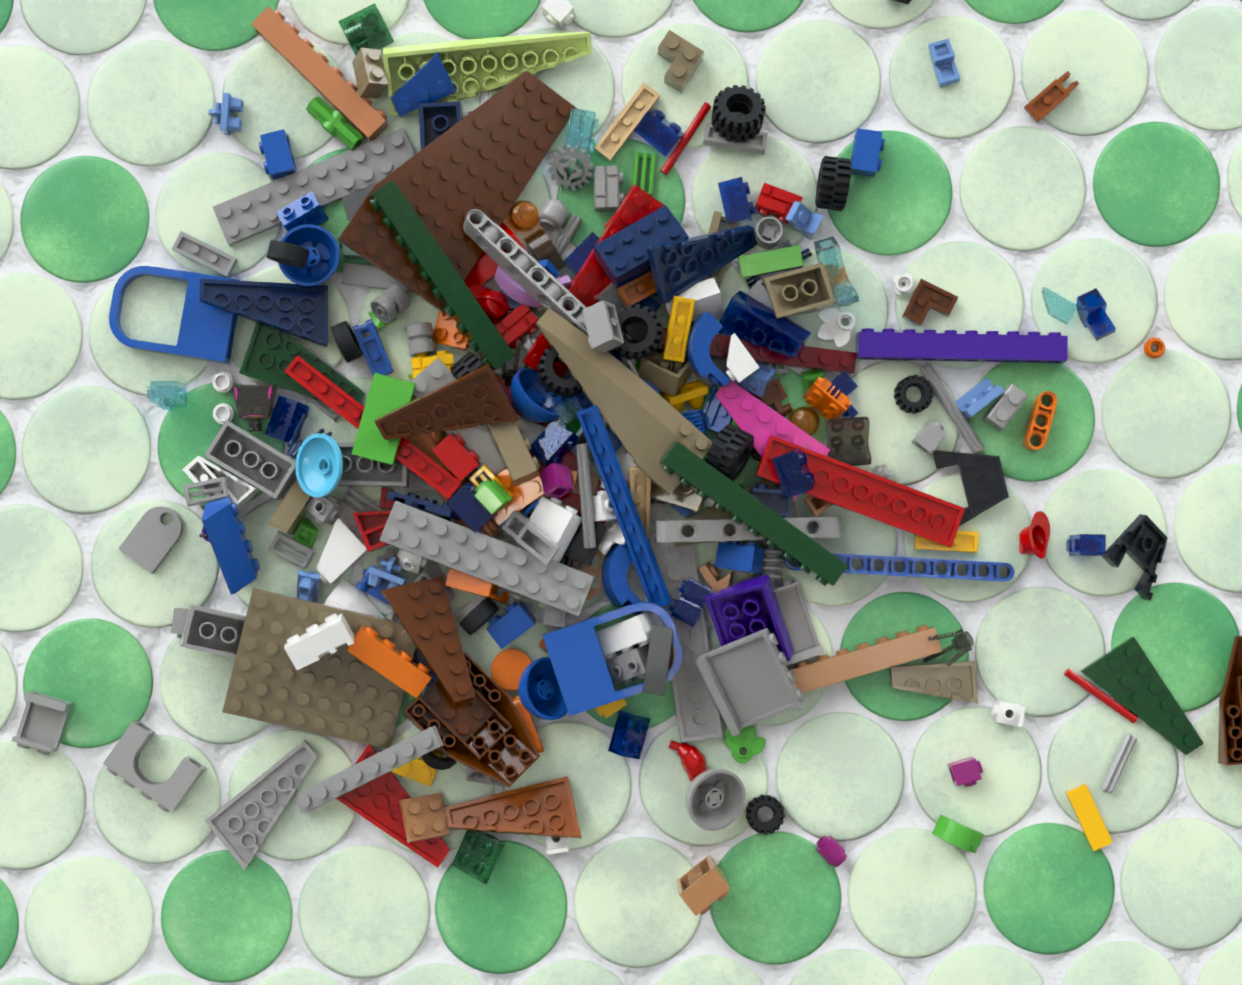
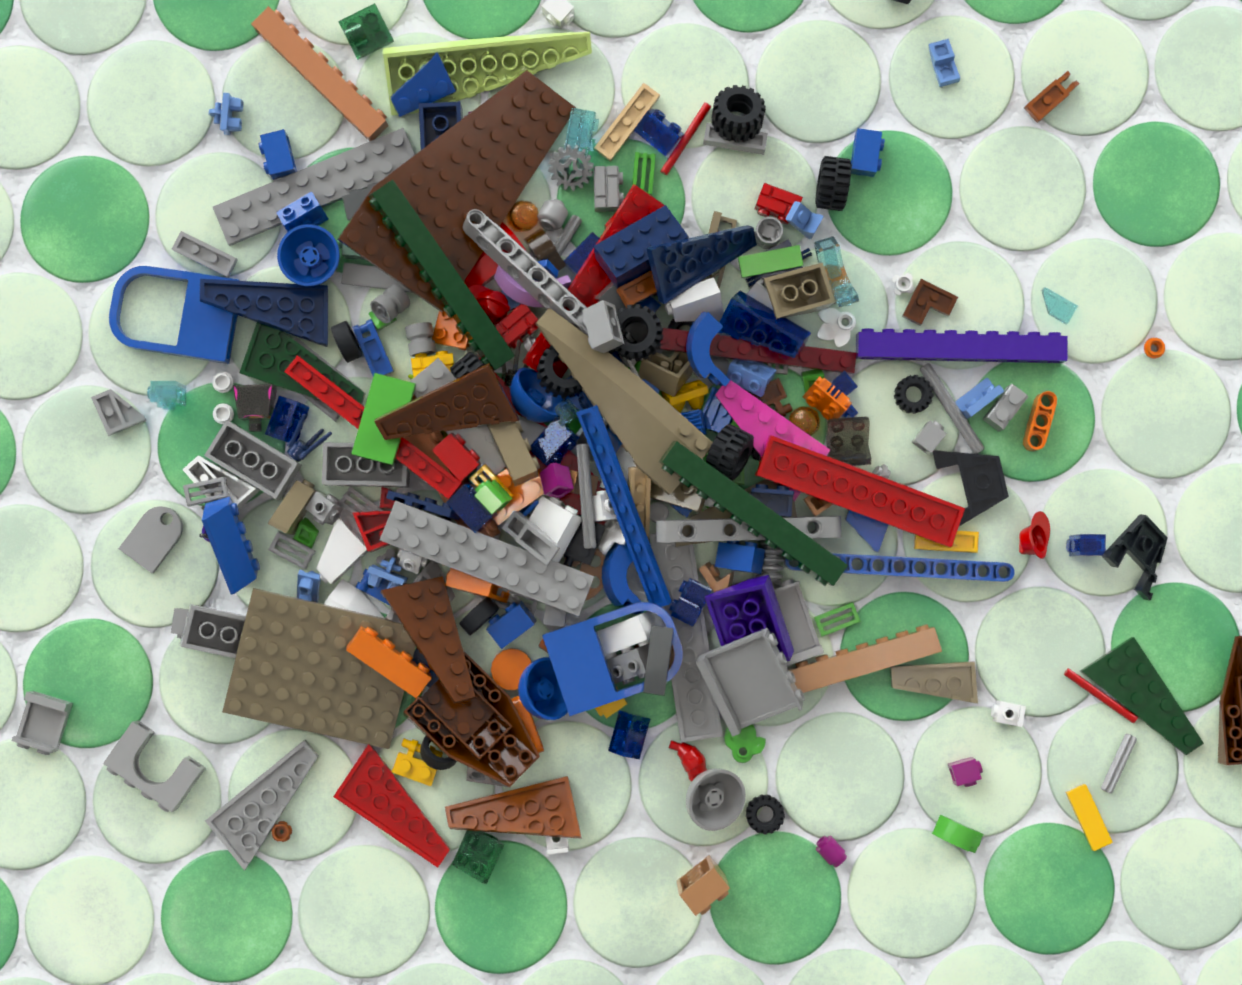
(115, 412): none -> light grey wing
(282, 825): none -> dark orange plate
(287, 254): black tyre -> none
(319, 465): medium azure dish -> none
(319, 641): white wedge -> none
(334, 123): bright green piece -> none
(368, 769): light grey plate -> none
(370, 73): dark tan brick -> none
(424, 817): medium nougat plate -> none
(678, 328): yellow tile -> none
(684, 59): dark tan brick -> none
(735, 200): clear blue bracket -> none
(739, 361): white slope -> none
(793, 473): clear blue bracket -> none
(853, 613): none -> bright green tile
(869, 529): none -> blue wing
(962, 641): clear smoke plant -> none
(1092, 313): clear blue brick -> none

